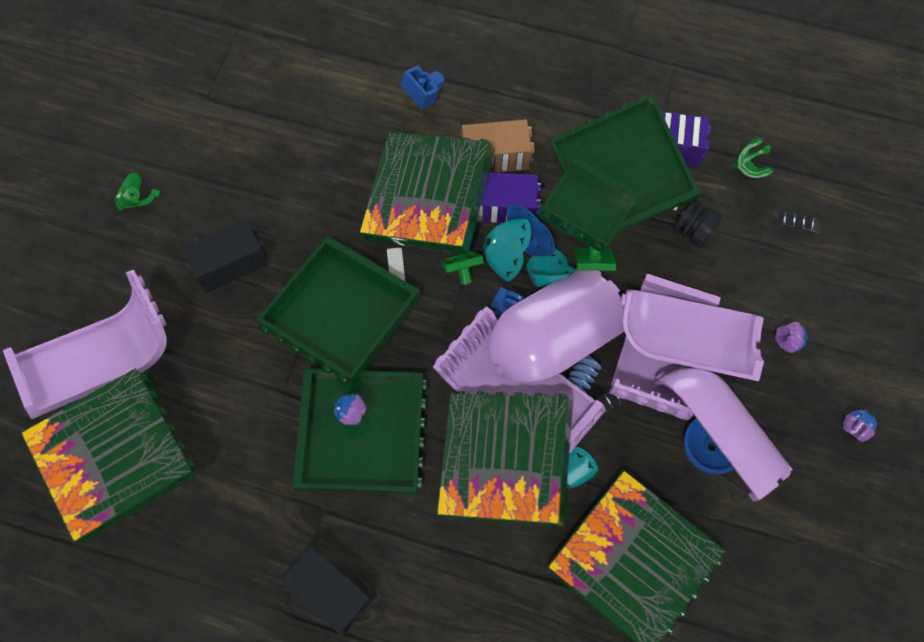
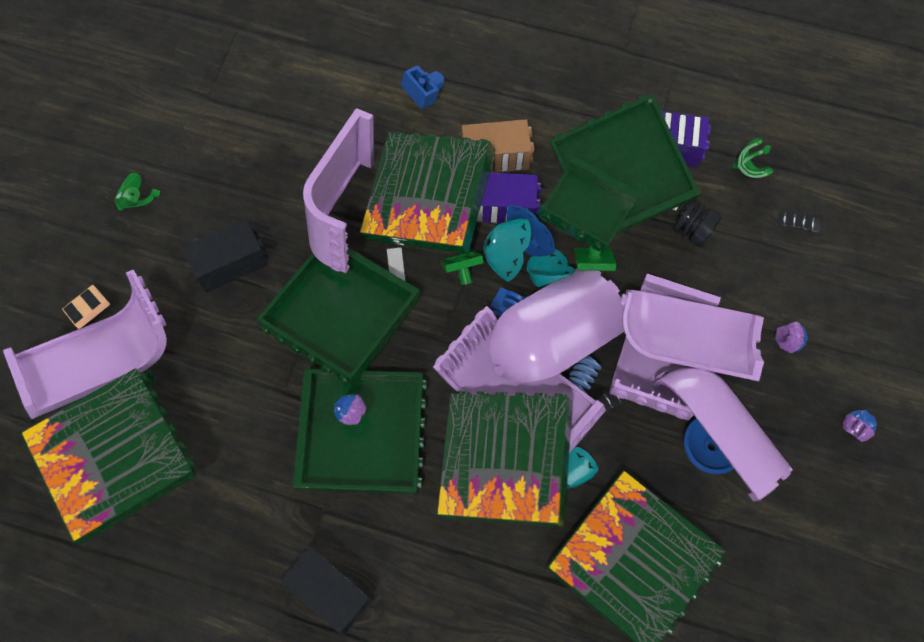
(85, 306): none -> tile
(327, 182): none -> lavender panel

